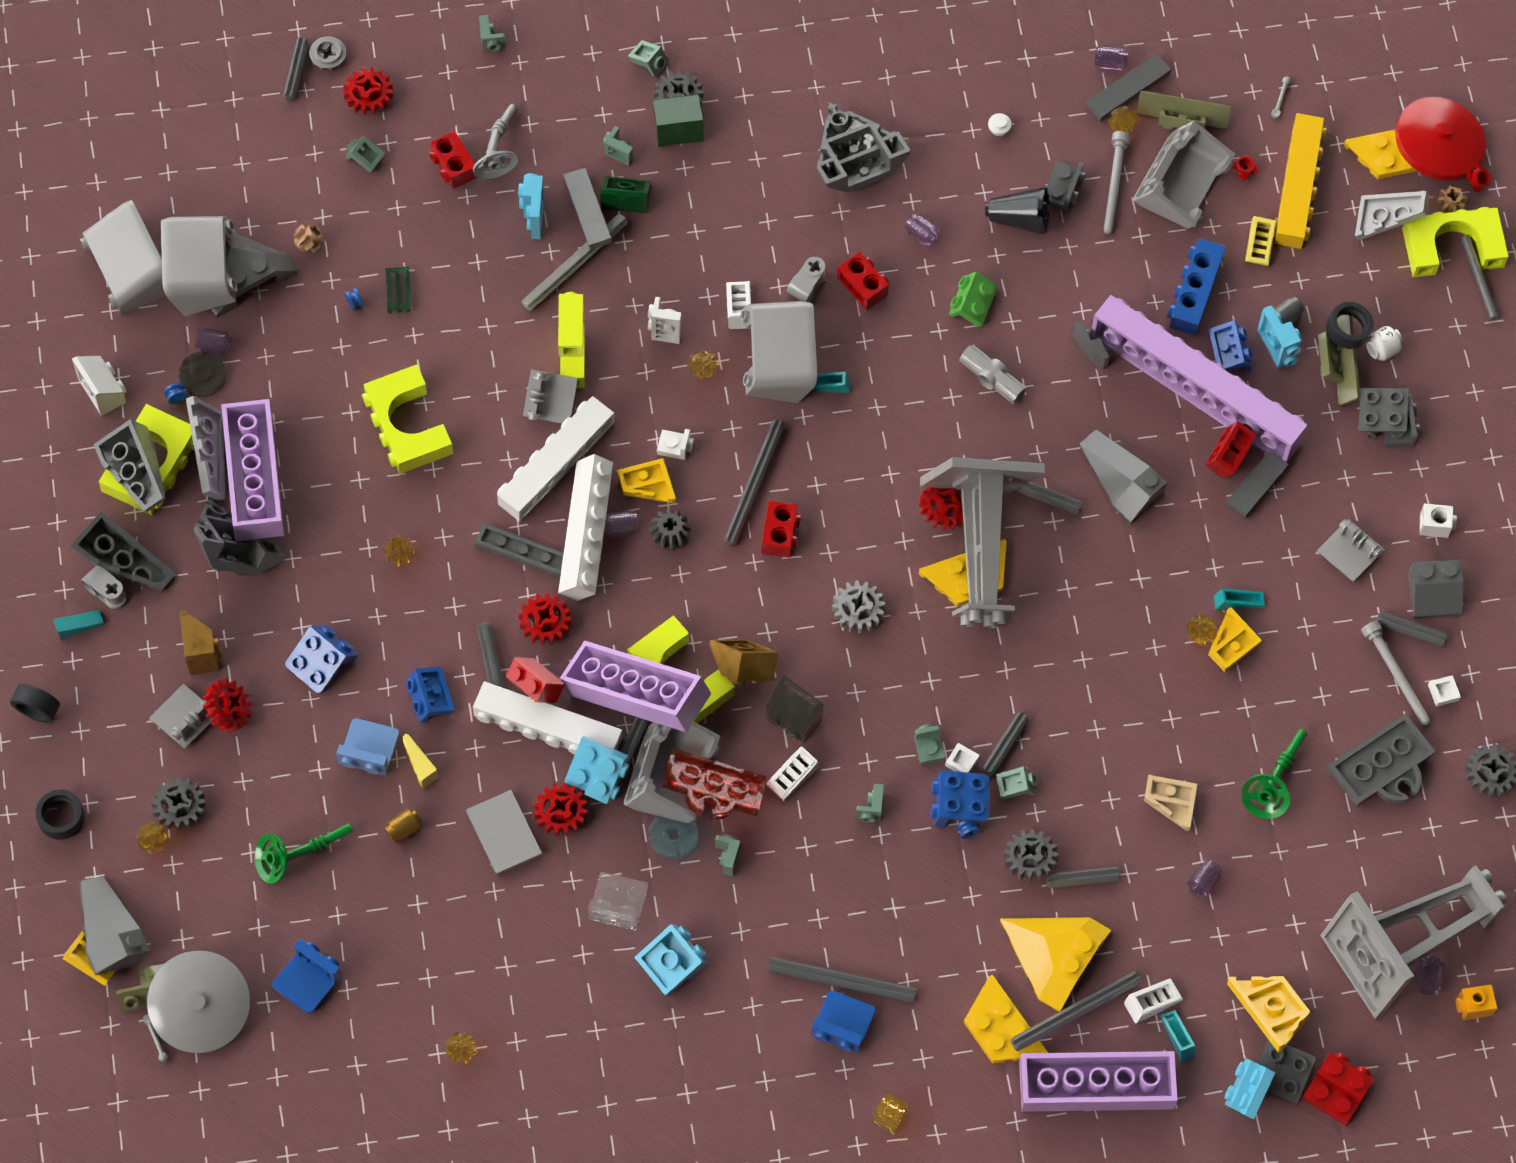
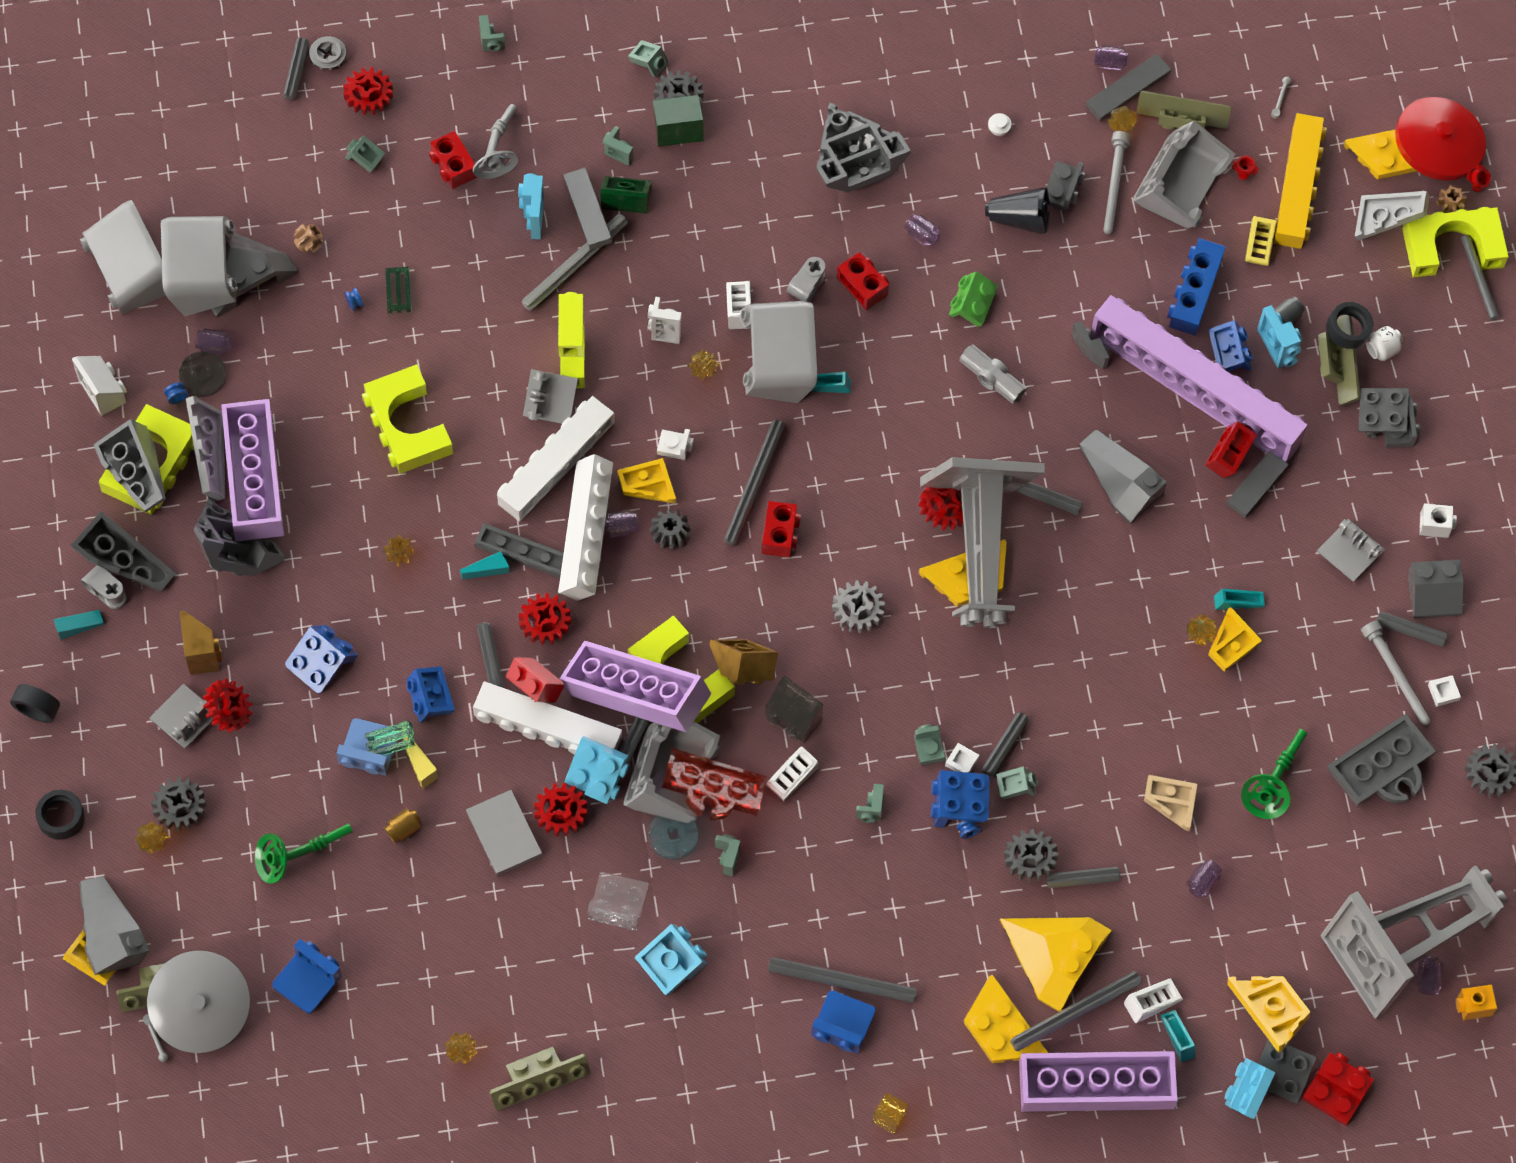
(372, 743): none -> clear green tile
(488, 566): none -> teal piece
(538, 1075): none -> olive bracket

